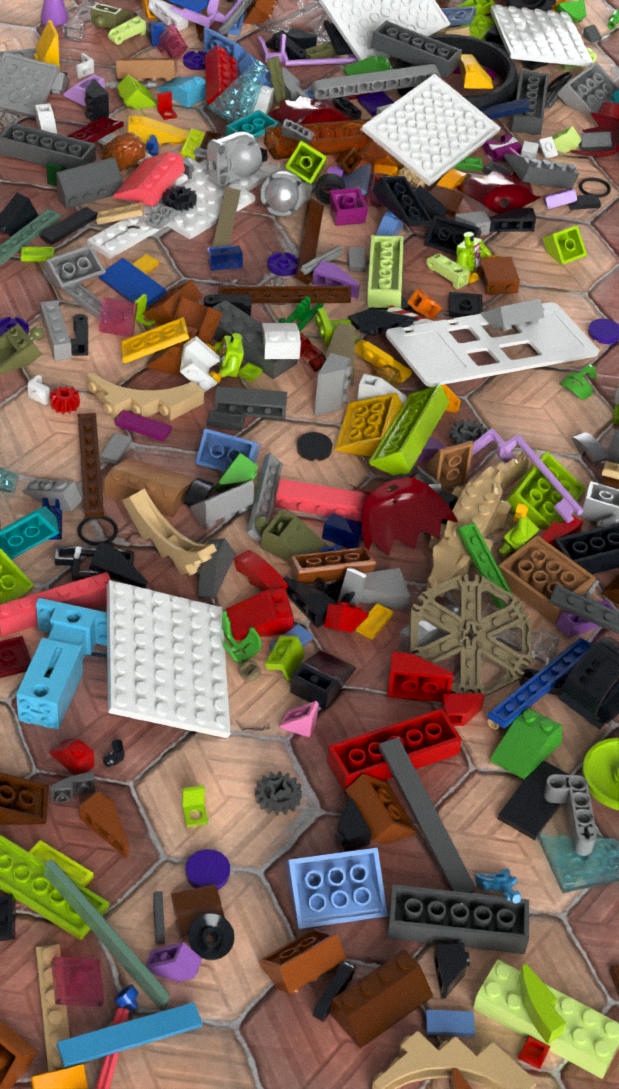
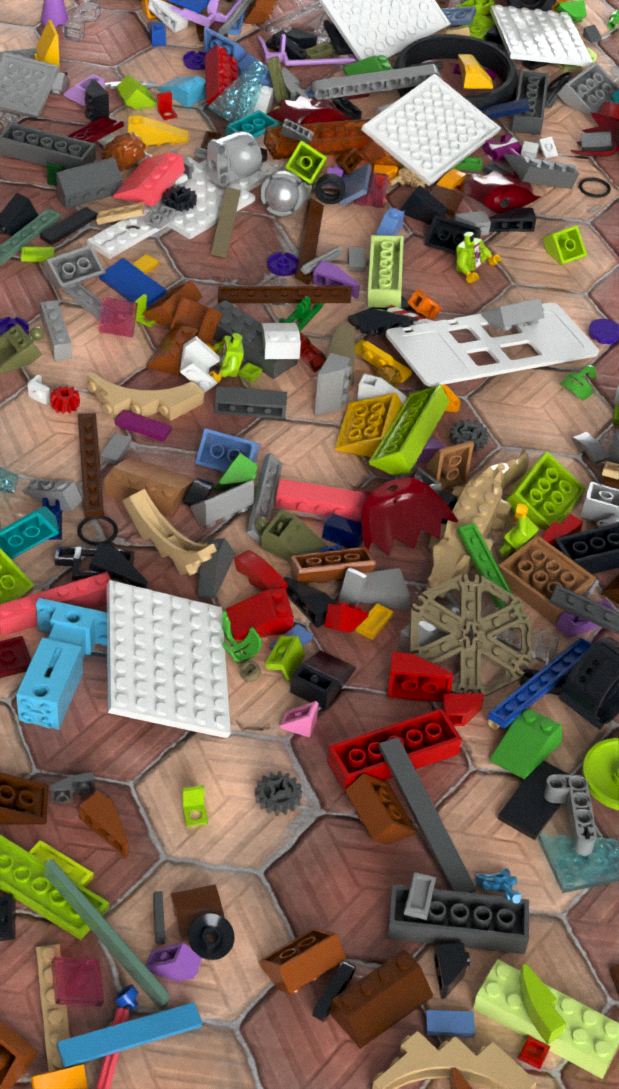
(45, 118): white slope -> none
(74, 756): red slope -> none
(79, 346): black leg -> none
(86, 67): white bracket -> none
(109, 16): olive slope -> none
(115, 756): black arm -> none
(127, 30): yellowish green leg -> none
(147, 68): medium nougat slope -> none
(152, 146): blue slope -> none
(154, 340): yellow tile -> none
(172, 42): clear pink tile -> none
(193, 141): neon yellow tile -> none
(207, 868): dark purple tile -> none
(225, 258): clear blue hinge -> none
(226, 420): dark grey tile -> none
(242, 302): black leg -> none
(314, 446): black tile -> none
(326, 327): lime bracket -> none
(334, 590): black helmet -> none
(336, 888): light blue slope -> none
(348, 206): magenta slope -> none
(352, 828): black slope -> none
(373, 101): dark purple tile -> none
(401, 200): black slope -> none
(415, 48): dark grey brick -> none
(420, 896): none -> light grey tile
(449, 269): yellowish green leg -> none
(464, 304): black tile -> none
(500, 275): dark orange panel -> none
(560, 198): slope -> none
(565, 506): lavender piece -> none
(566, 140): yellowish green slope -> none
(585, 202): black tile -> none

